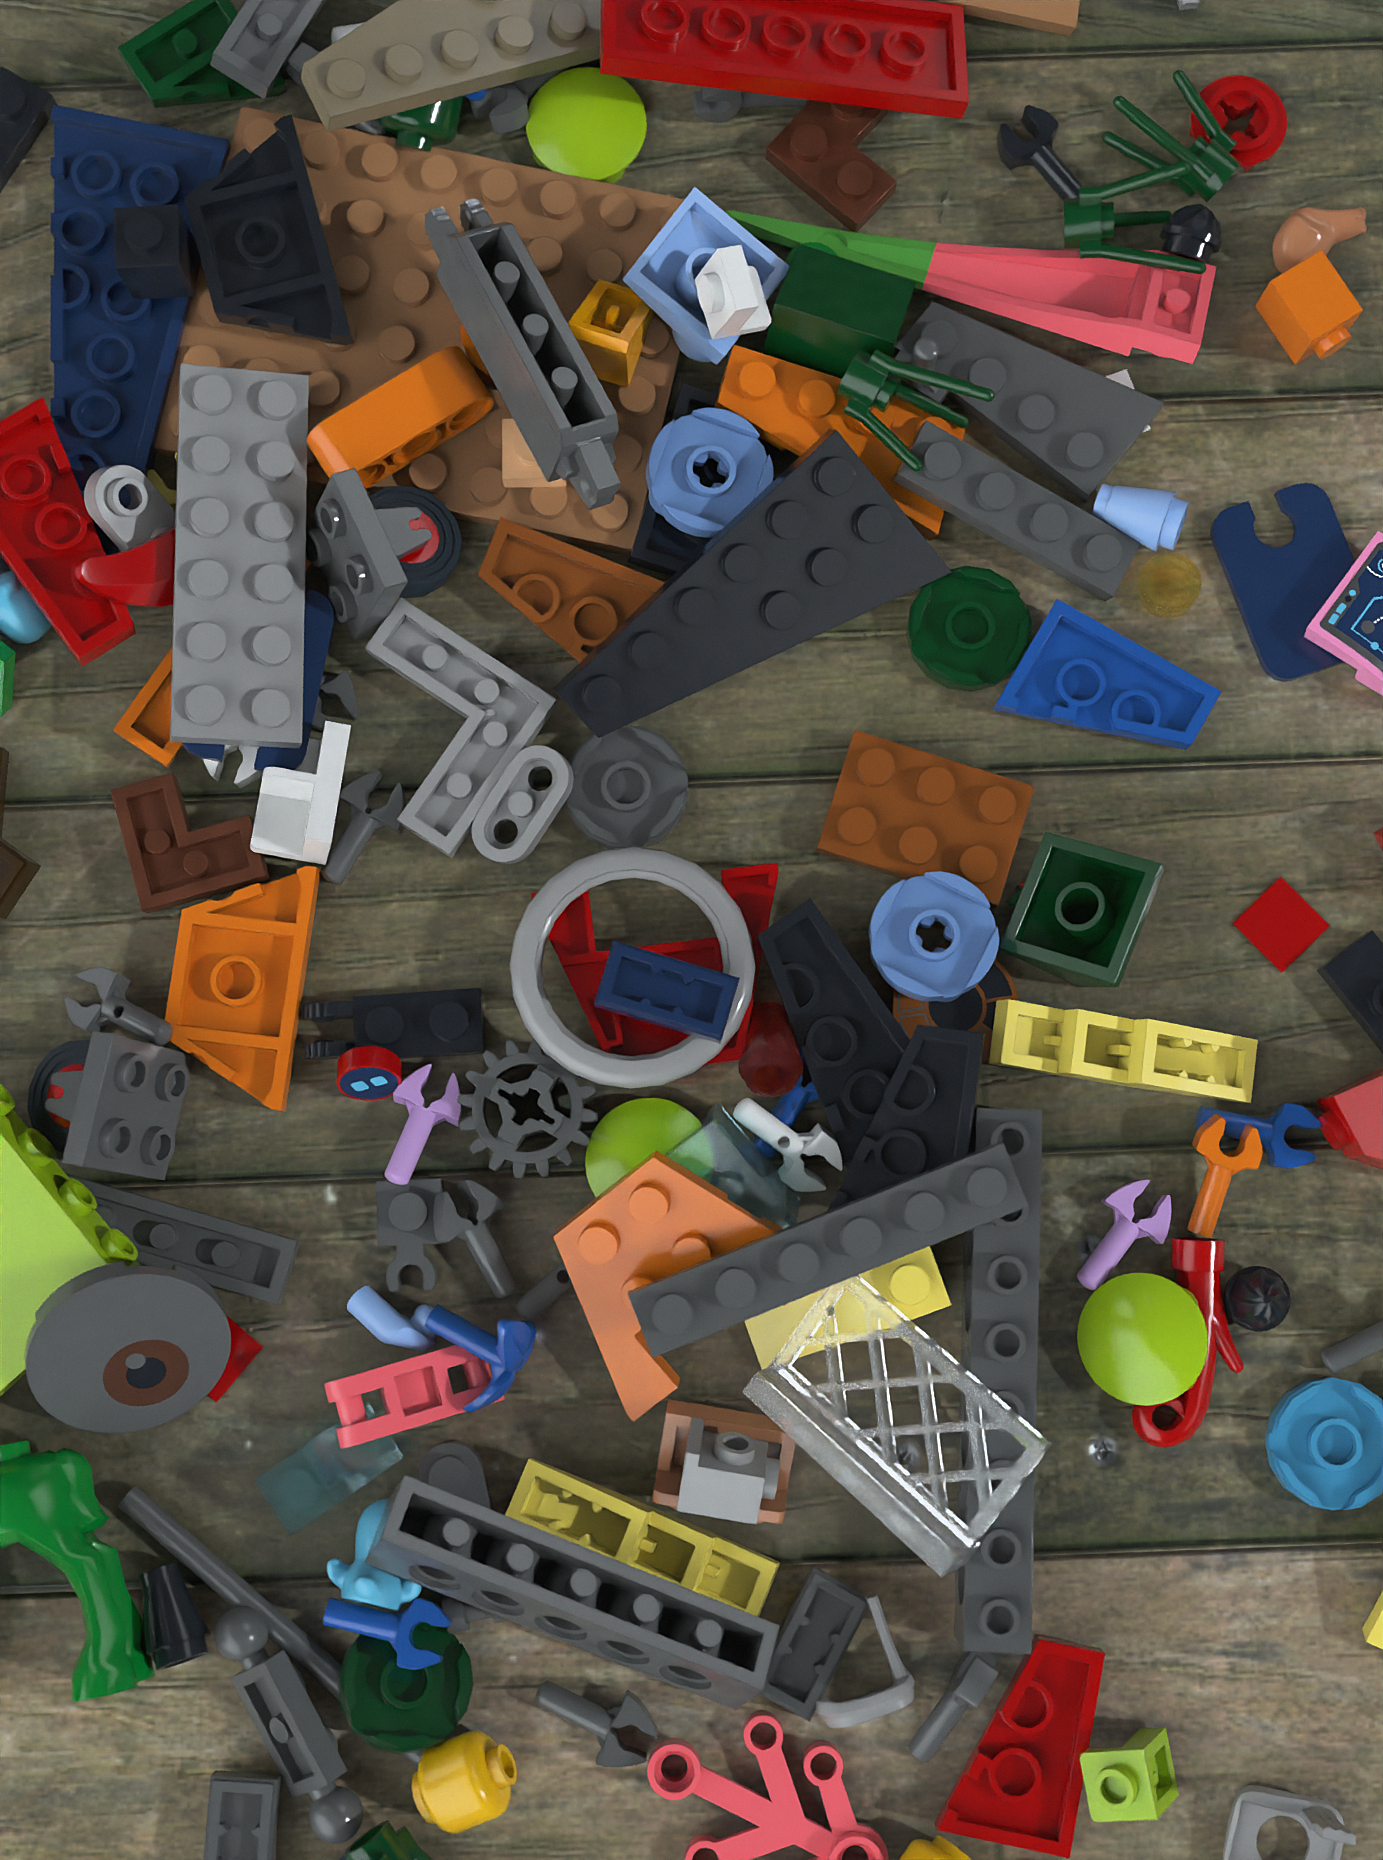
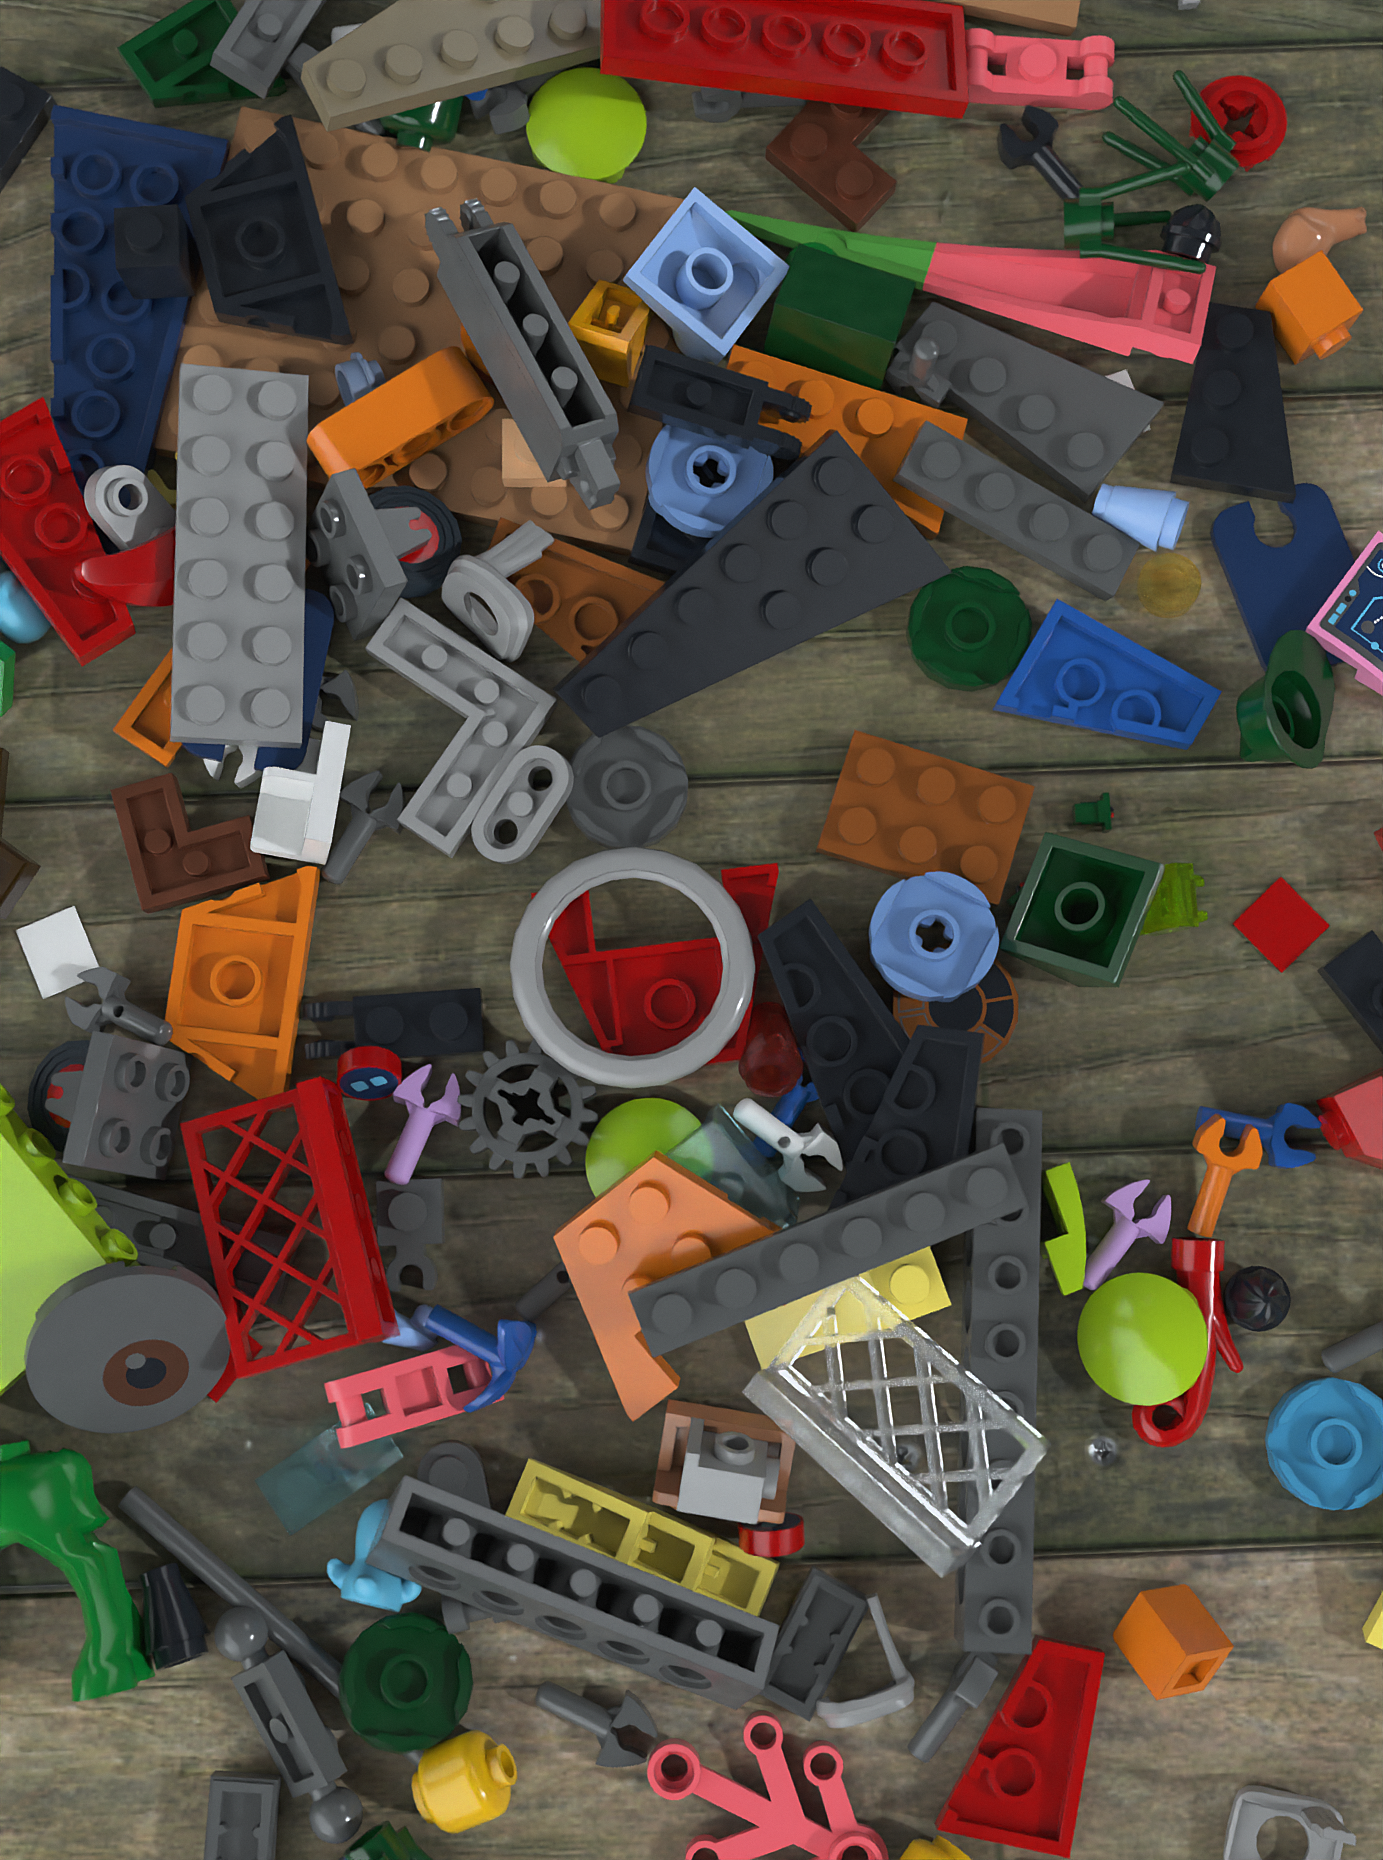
(57, 951): none -> white sticker
(343, 1213): none -> red fence
(357, 377): none -> sand blue plate
(390, 1627): blue bar -> none
(475, 1232): dark grey bar -> none
(487, 578): none -> light grey piece
(666, 992): dark blue plate -> none
(715, 402): none -> black hinge
(731, 295): white bracket -> none
(772, 1539): none -> red tile
(875, 381): dark green plant -> none
(1037, 70): none -> coral plate
(1067, 1248): none -> lime slope
(1094, 813): none -> dark green piece
(1123, 1051): light yellow slope -> none
(1132, 1779): lime bracket -> none
(1172, 1641): none -> orange panel
(1175, 902): none -> clear neon green tile
(1235, 411): none -> black wing
(1290, 706): none -> dark green piece

